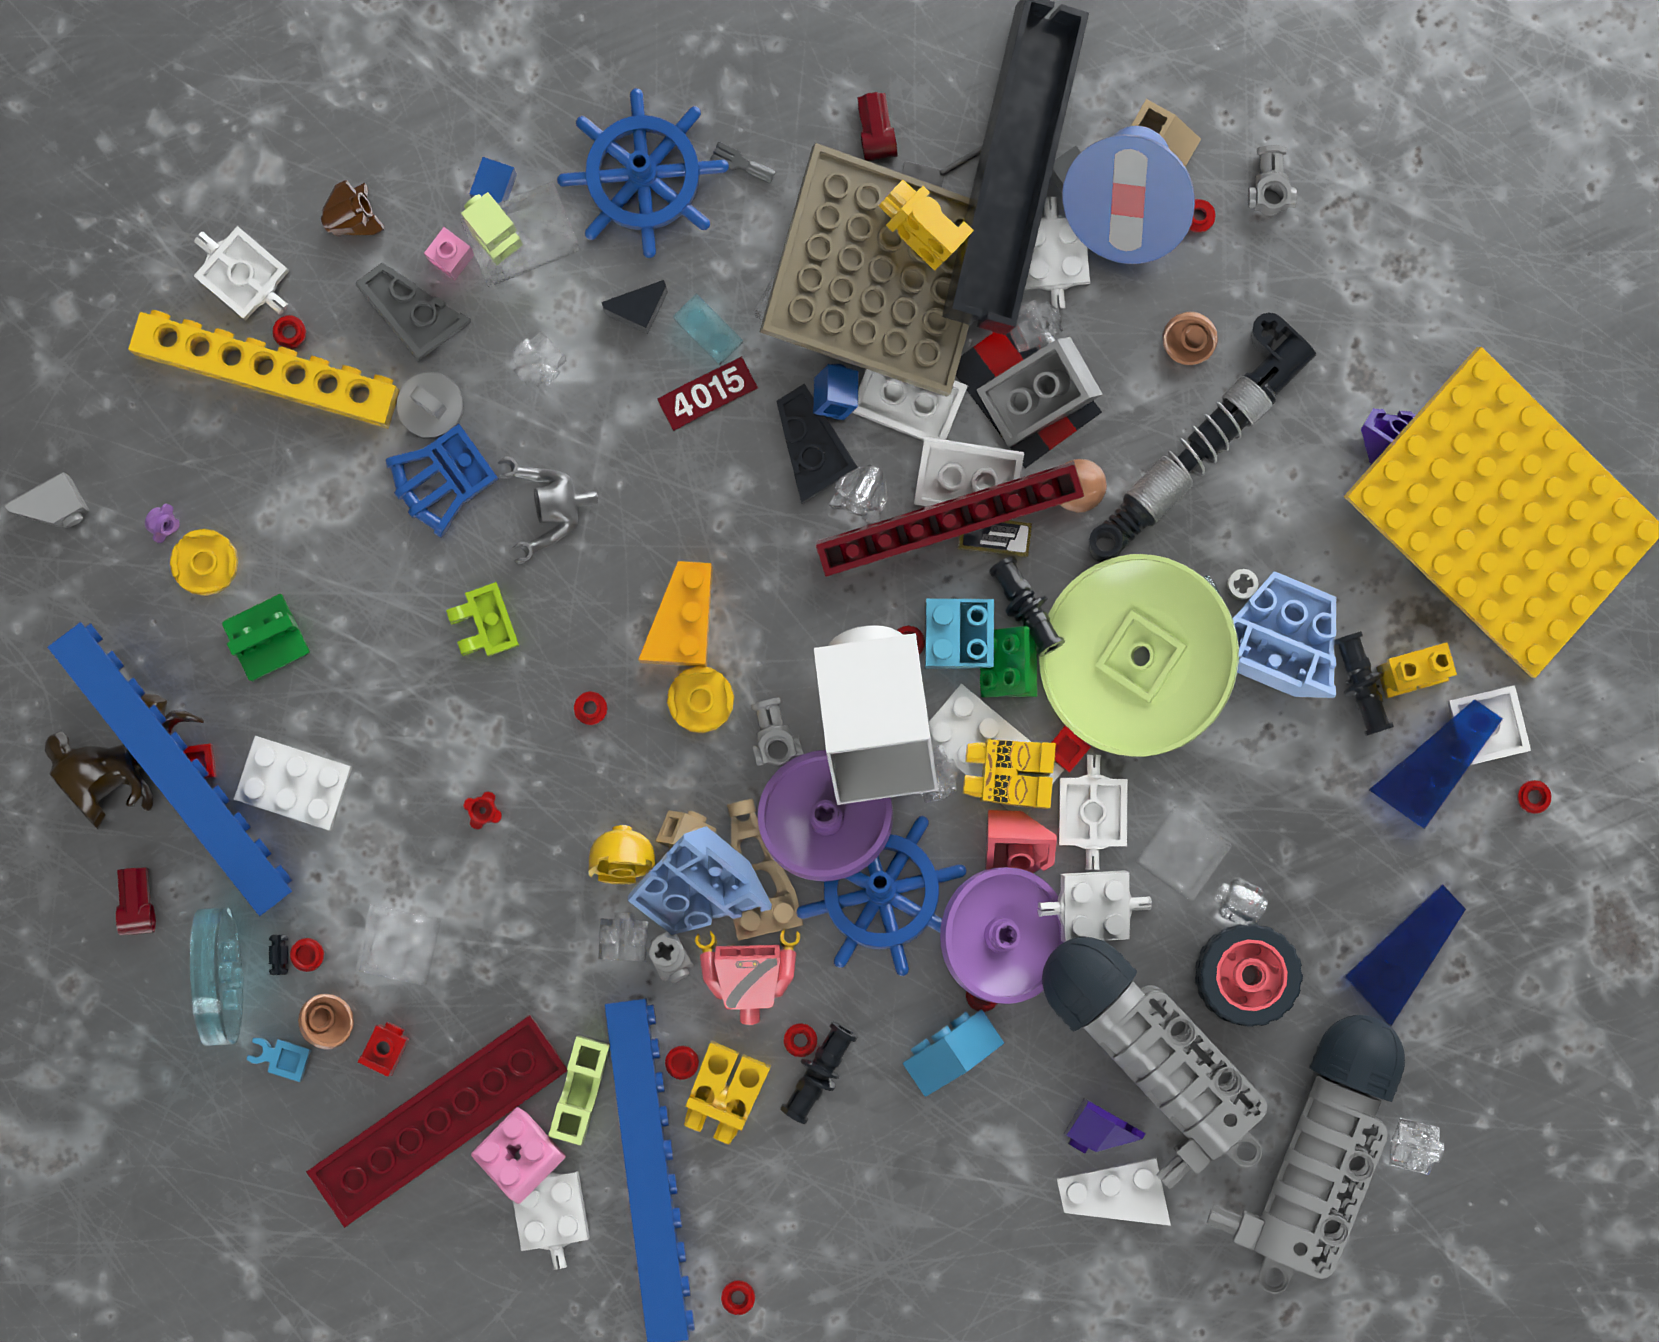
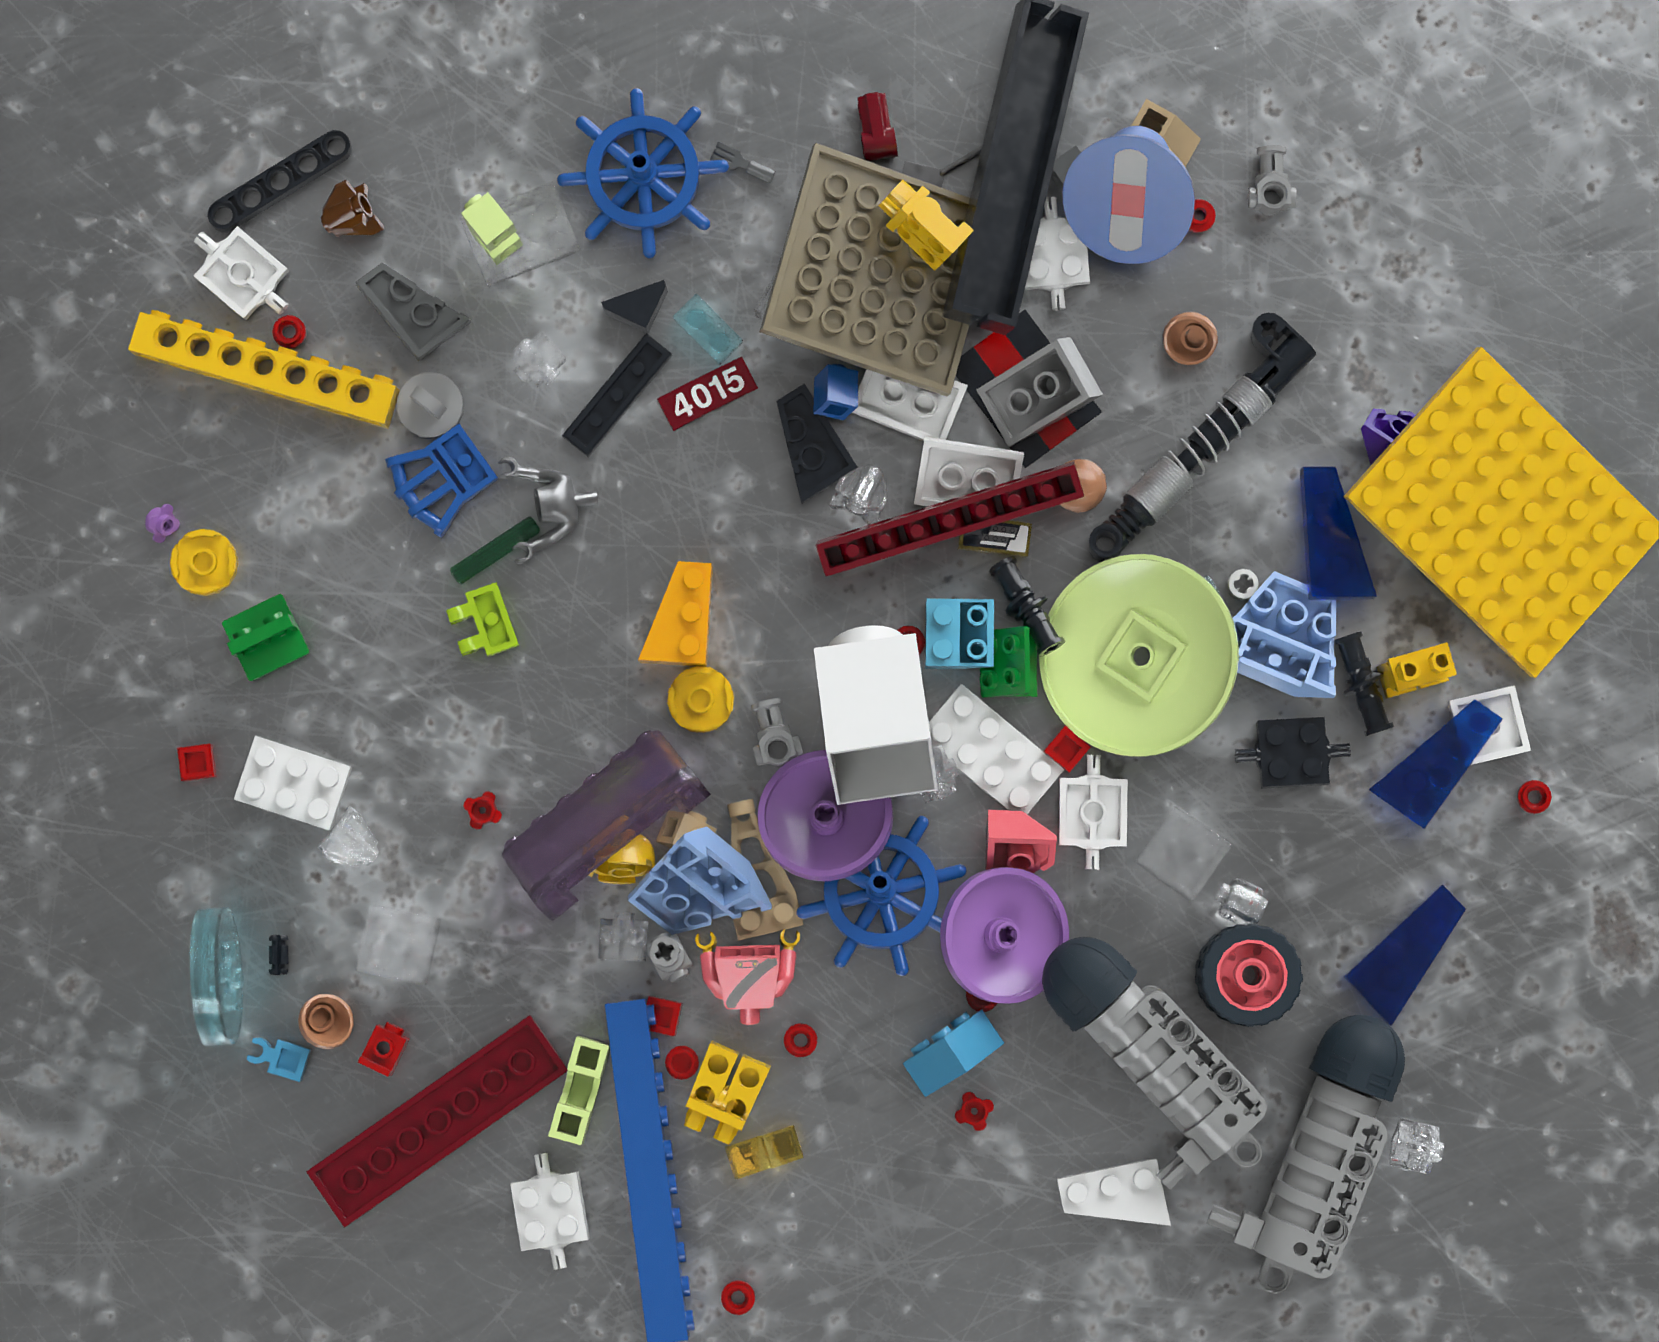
(53, 503): light grey slope -> none
(95, 771): dark brown animal -> none
(134, 911): dark red piece -> none
(170, 768): blue brick -> none
(263, 185): none -> black beam
(307, 955): red plate -> none
(350, 841): none -> clear brick
(449, 253): bright pink brick -> none
(494, 550): none -> clear green axle
(495, 179): blue brick -> none
(536, 1149): bright pink brick -> none
(600, 713): red plate -> none
(600, 820): none -> clear purple windscreen
(617, 395): none -> black tile
(667, 1015): none -> red plate
(764, 1152): none -> clear yellow slope
(819, 1073): black piece -> none
(978, 1120): none -> red plate
(1001, 768): yellow hips -> none
(1036, 326): clear brick -> none
(1095, 905): white plate -> none
(1099, 1129): dark purple slope -> none
(1292, 752): none -> black plate
(1332, 547): none -> clear blue wing

